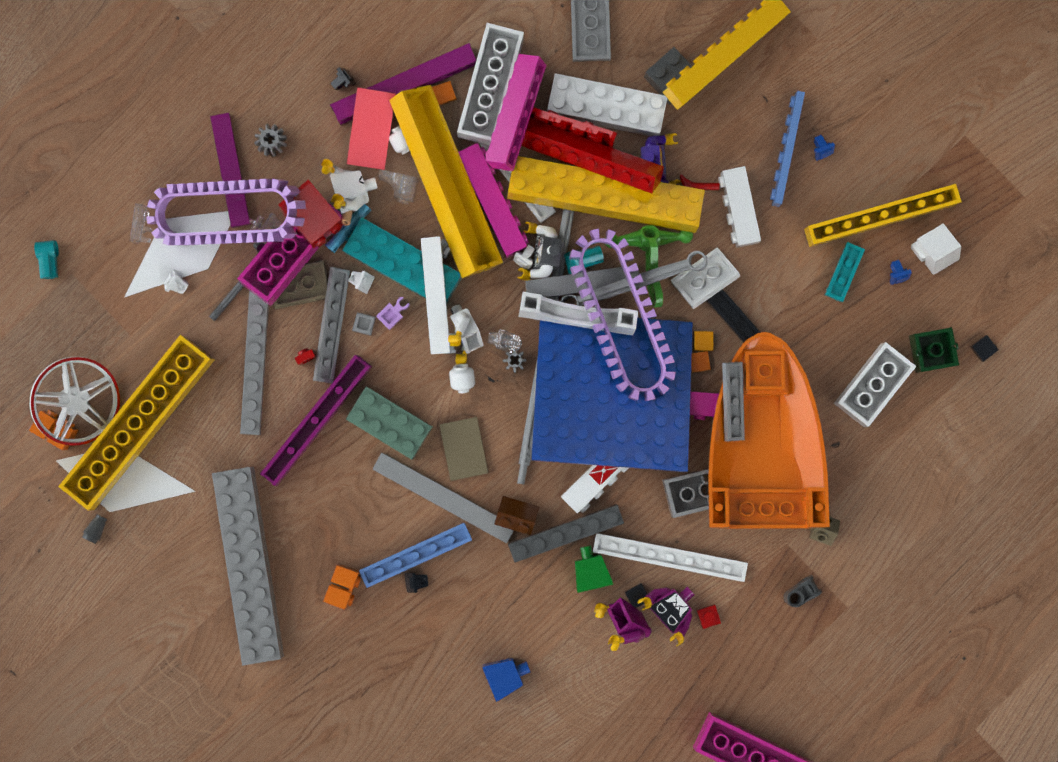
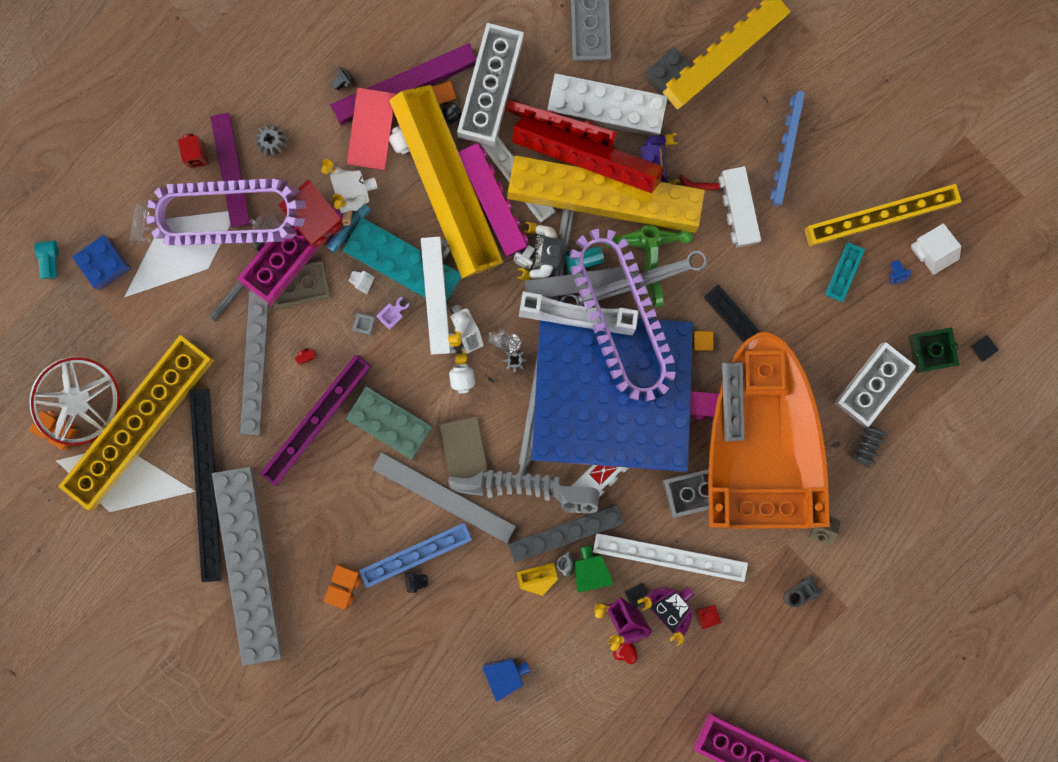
(95, 529): dark grey cone -> none
(101, 262): none -> blue brick
(175, 283): white brick -> none
(193, 151): none -> red brick
(205, 495): none -> black plate
(331, 325): light grey tile -> none
(403, 185): clear arch -> none
(451, 113): none -> black cone
(515, 112): dark pink brick -> none
(516, 515): reddish brown brick -> none
(538, 579): none -> yellow slope
(566, 564): none -> light grey piece
(571, 498): none -> light grey piece
(627, 653): none -> red rock
(700, 362): orange tile -> none
(701, 285): white plate -> none
(822, 148): blue brick -> none
(869, 446): none -> dark grey piece

